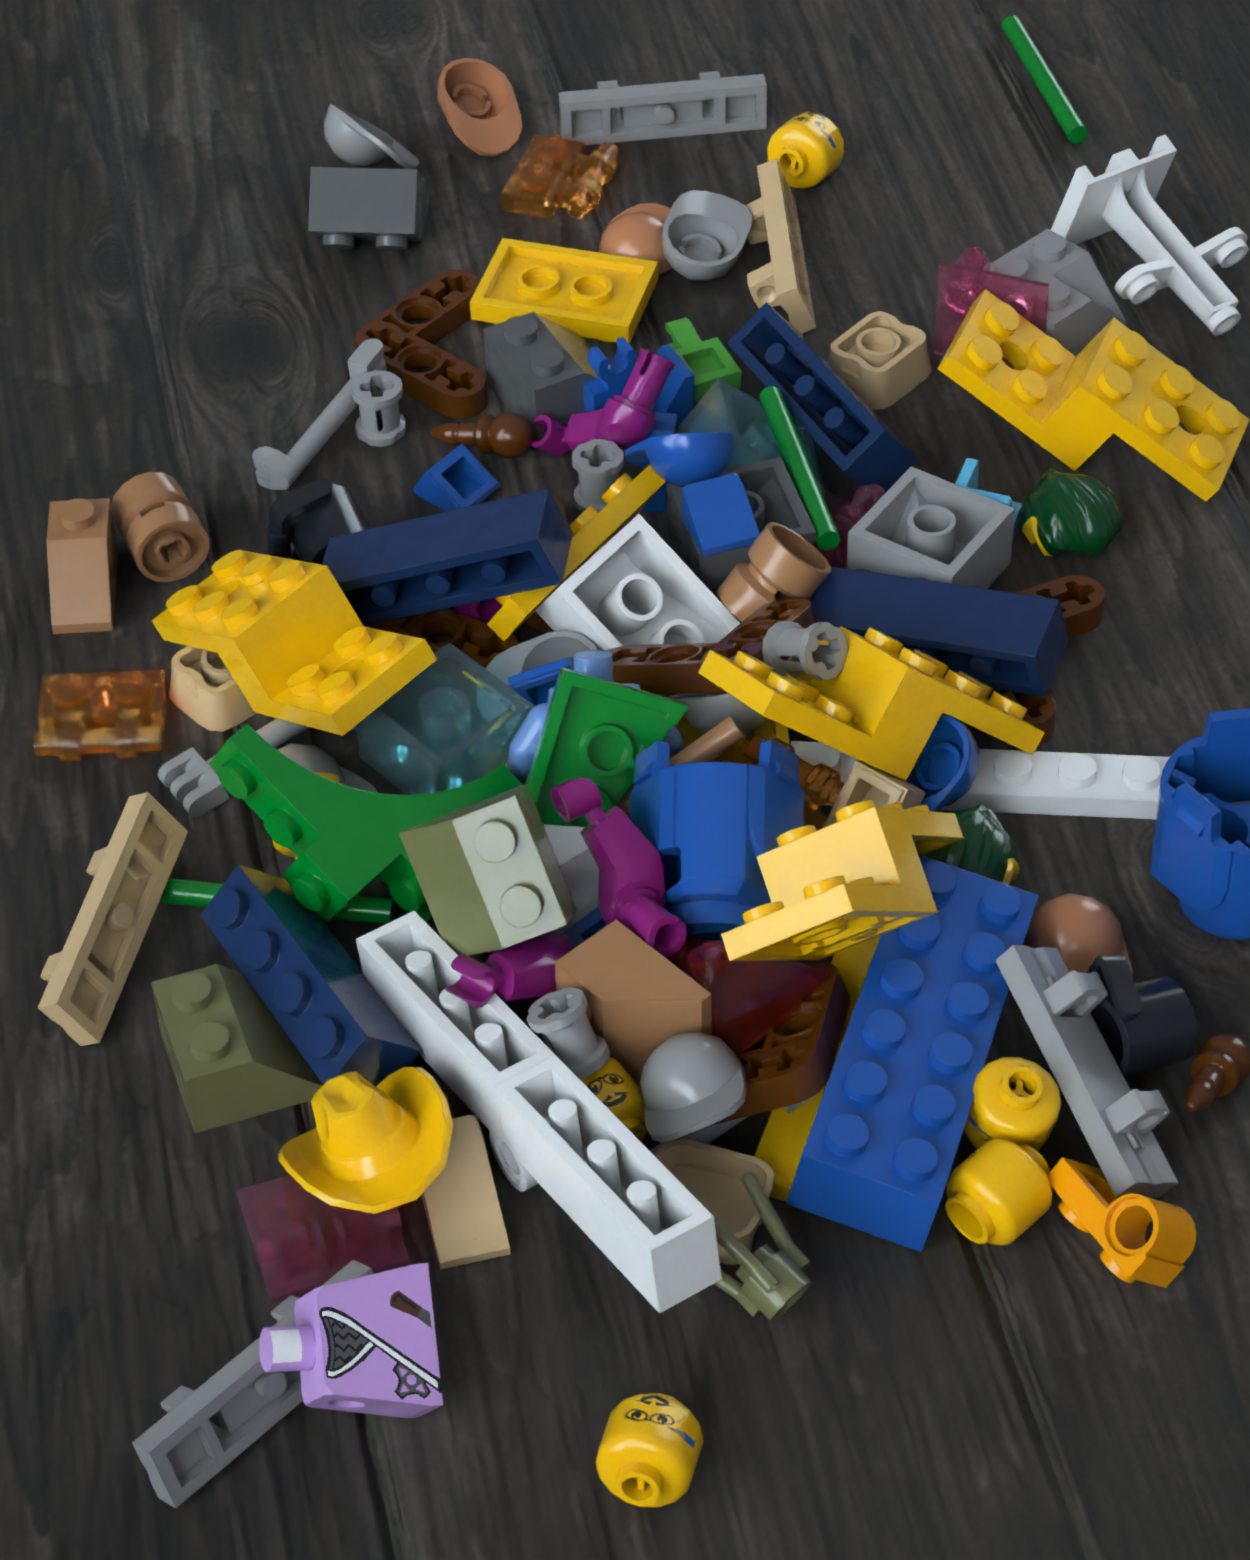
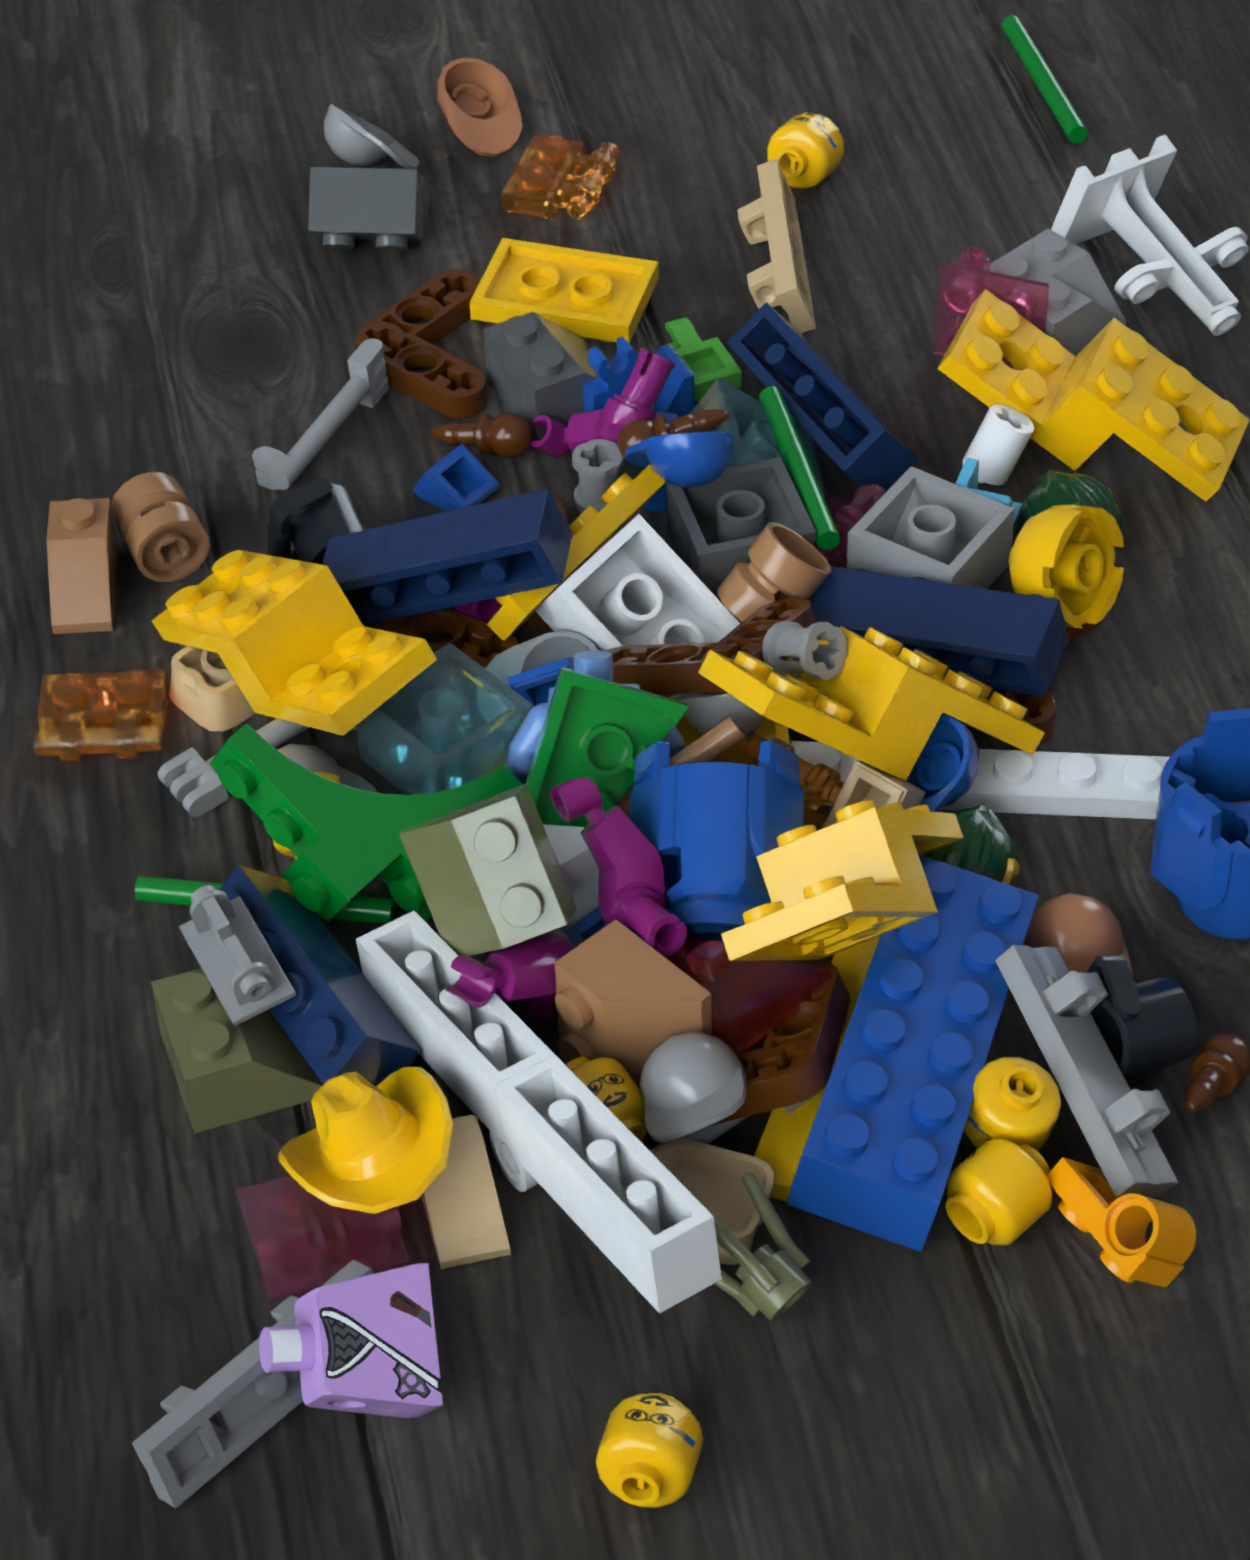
(112, 920): tan hinge -> none
(234, 955): none -> light grey hinge
(379, 408): light grey bush -> none
(568, 1032): light grey bush -> none
(637, 234): nougat cap -> none
(642, 428): none -> reddish brown bar
(664, 109): light grey hinge -> none
(705, 234): light grey cap -> none
(718, 514): blue slope -> none
(881, 359): tan piece -> none
(999, 443): none -> white piece
(1069, 558): none -> yellow cylinder

